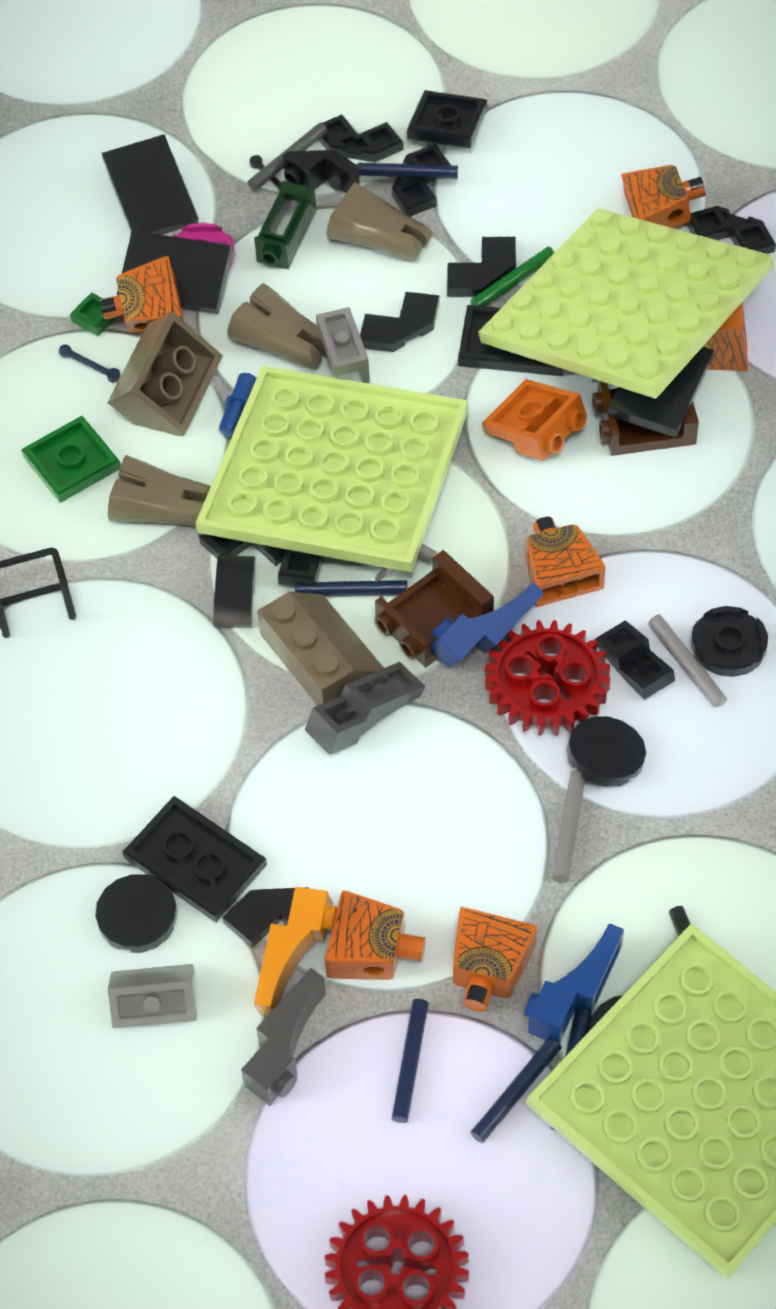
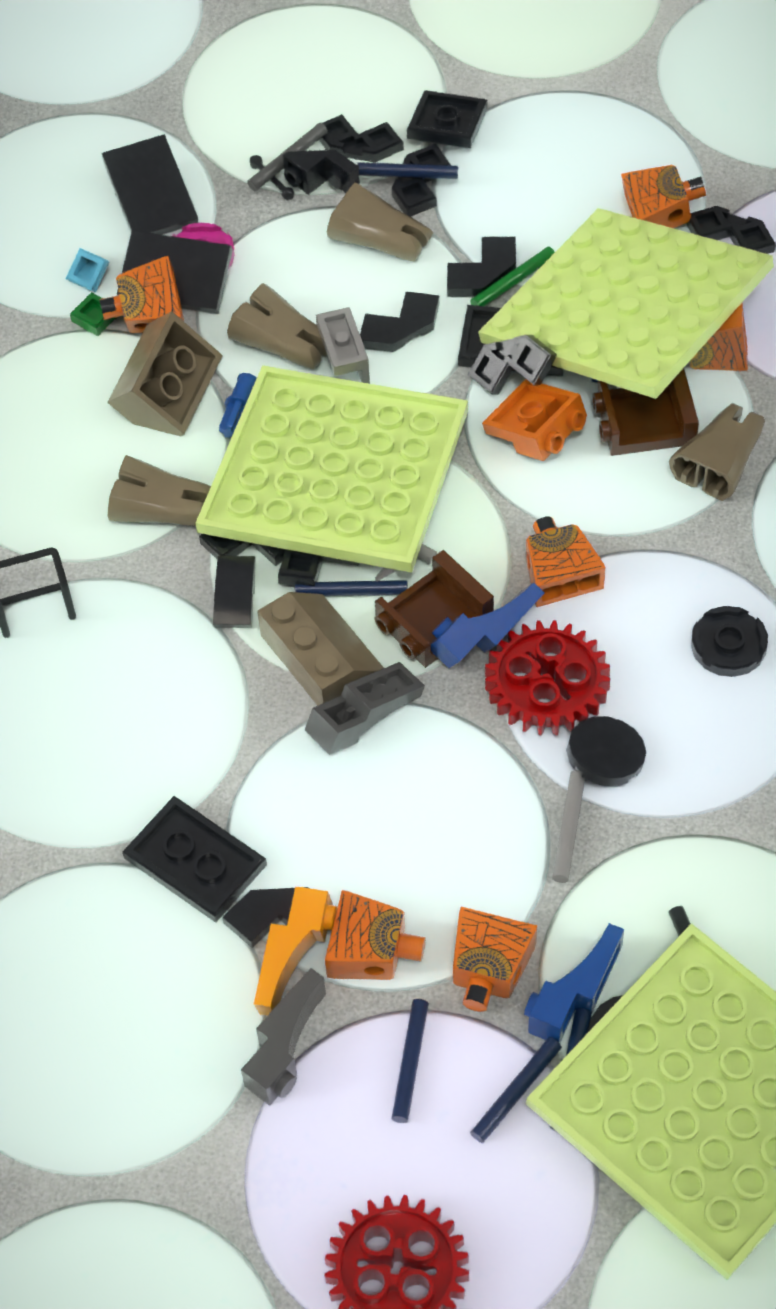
(71, 459): green tile -> none
(87, 270): none -> medium azure slope
(112, 374): dark blue hinge -> none
(136, 913): black tile -> none
(152, 995): light grey panel -> none
(286, 225): dark green window -> none
(521, 353): none -> tile
(634, 661): black slope -> none
(671, 406): black tile -> none
(687, 661): light grey bar -> none
(718, 452): none -> dark tan piece

